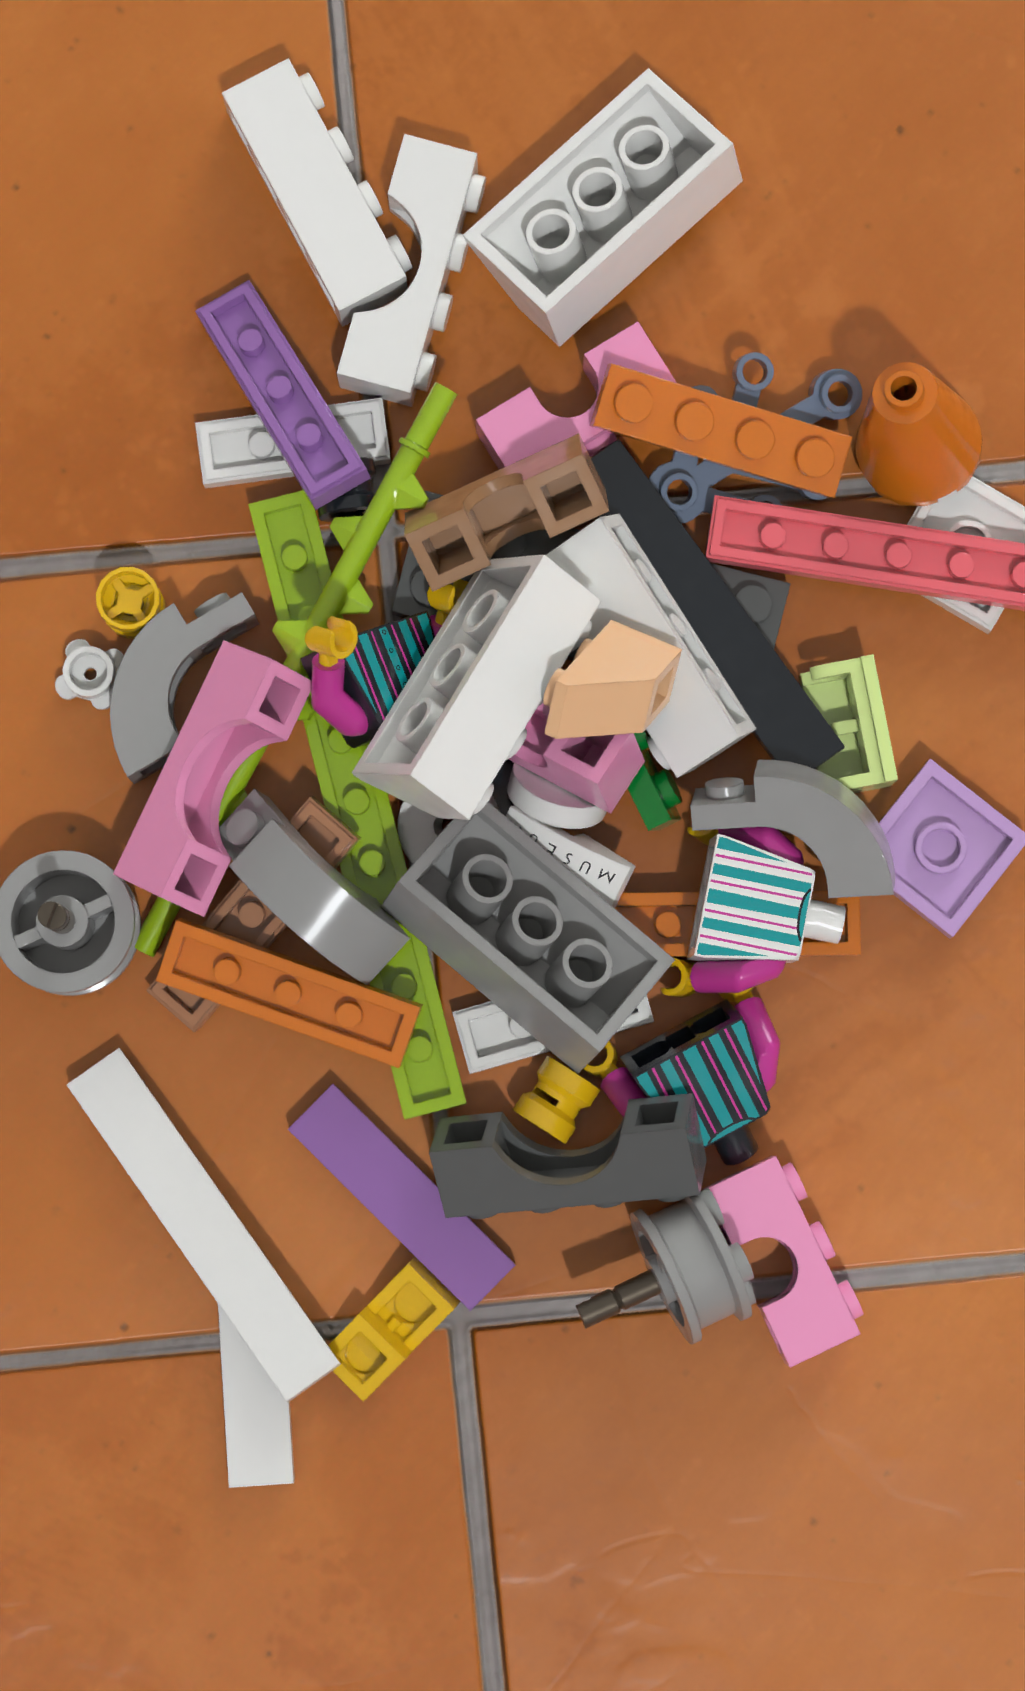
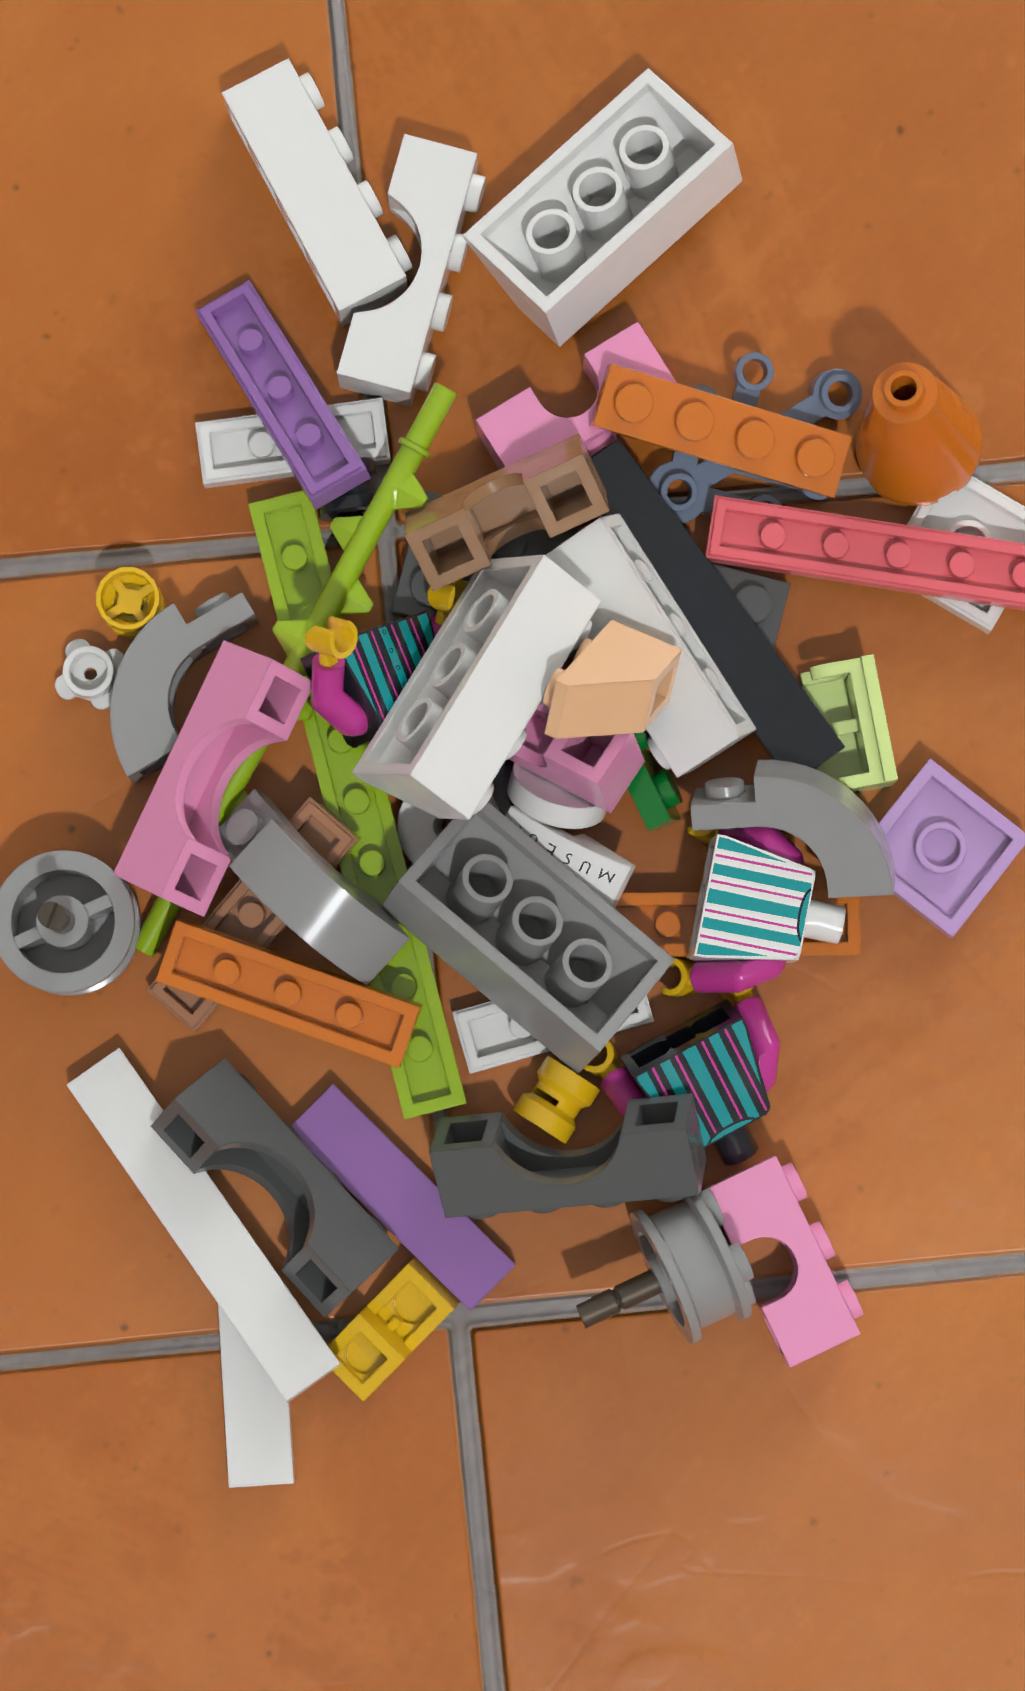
(231, 1128): none -> dark grey arch

